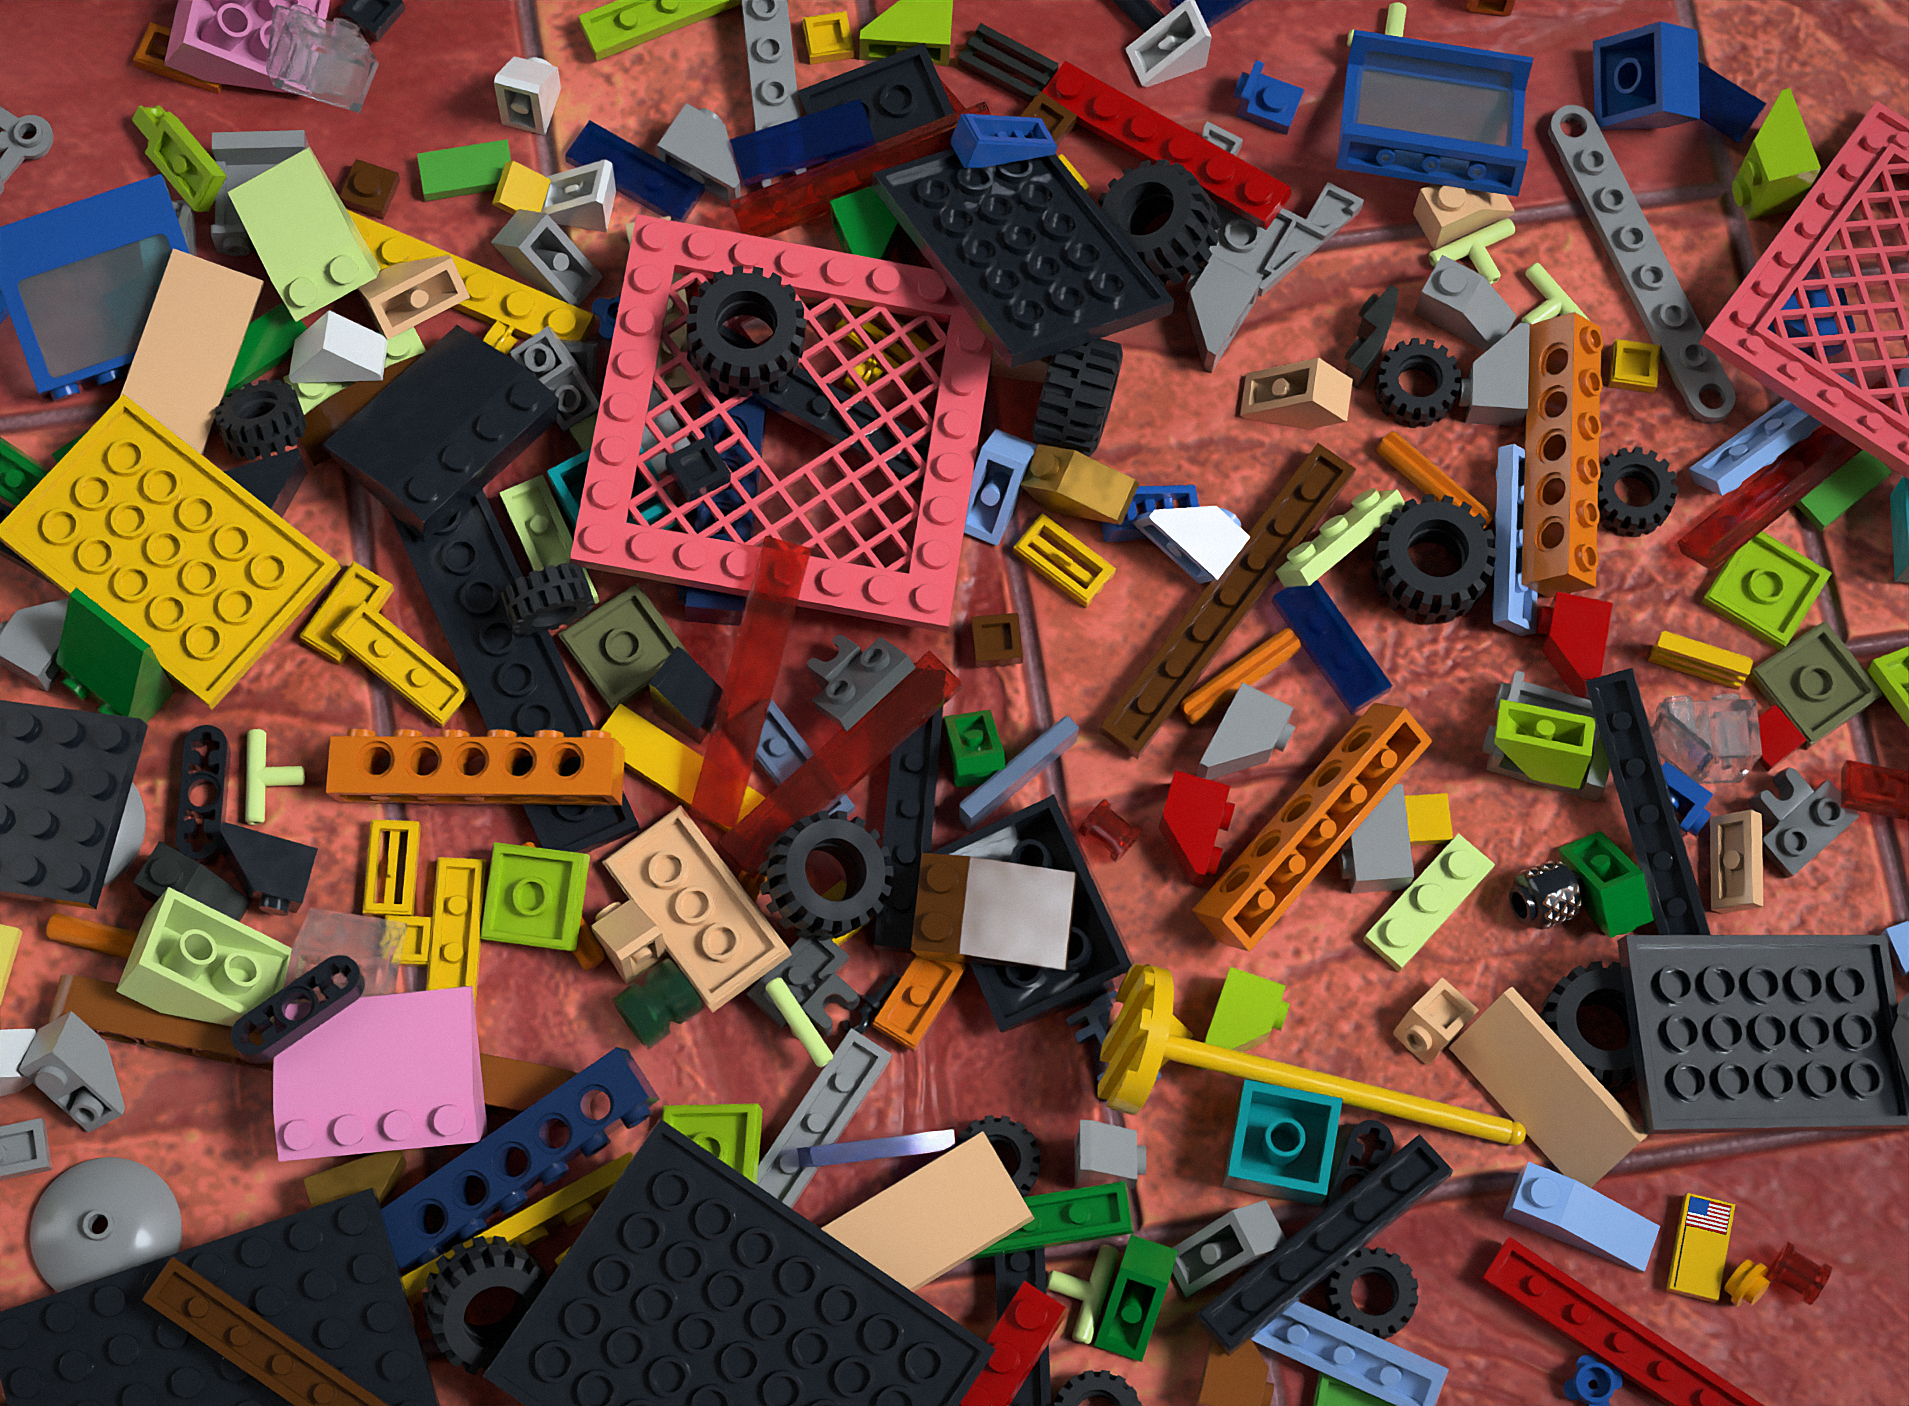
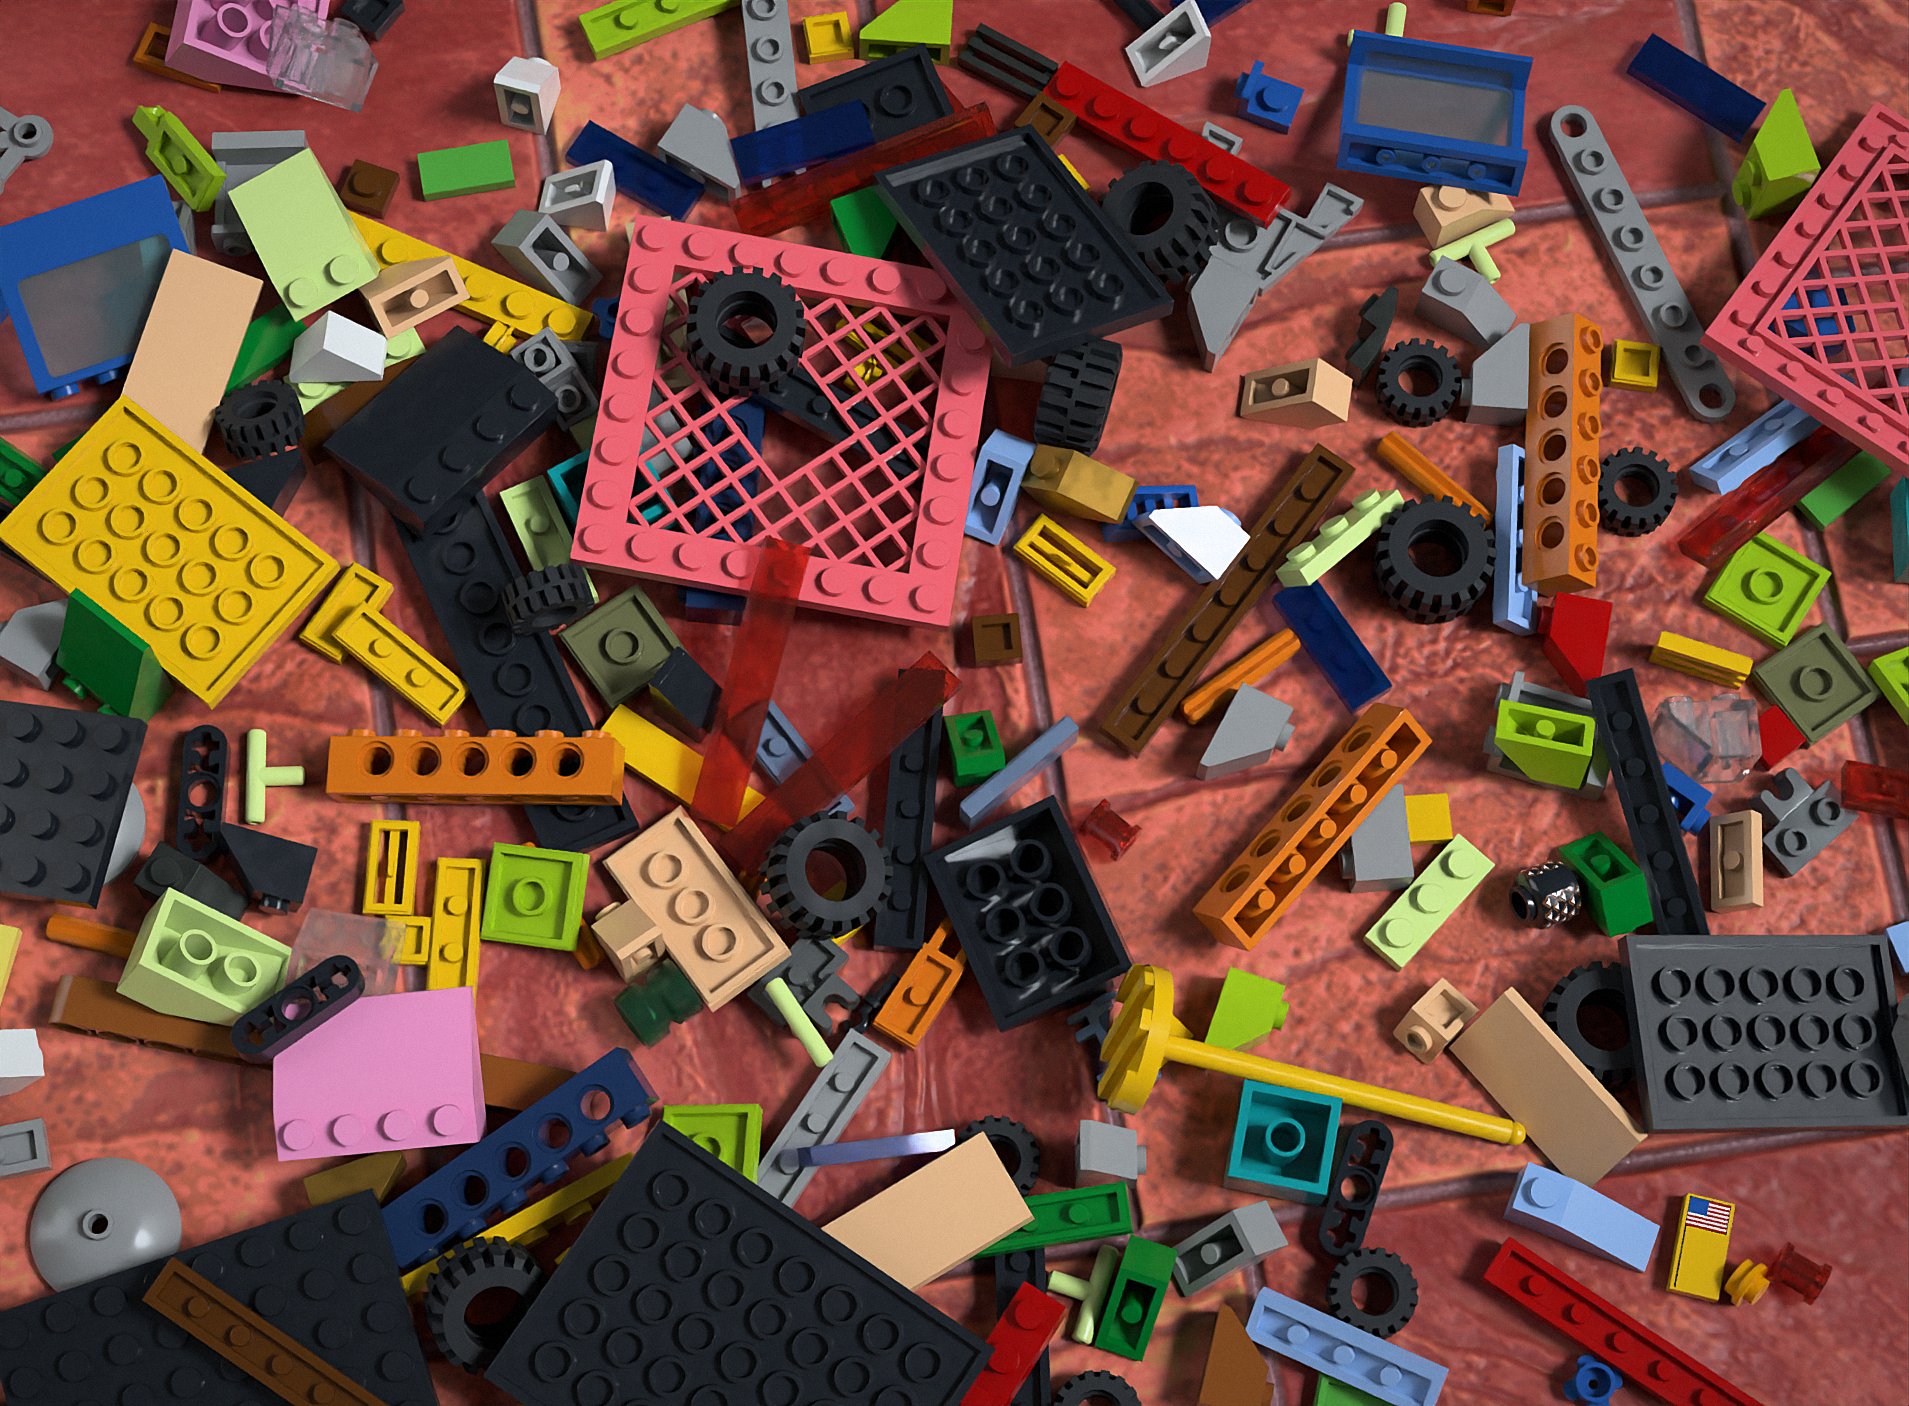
(75, 1071): light grey slope -> none
(520, 189): yellow tile -> none
(698, 469): black plate -> none
(857, 679): dark grey plate -> none
(993, 912): slope -> none
(1000, 140): blue slope -> none
(1191, 823): red slope -> none
(1323, 1245): black tile -> none
(1557, 300): yellowish green piece -> none
(1646, 78): blue slope -> none

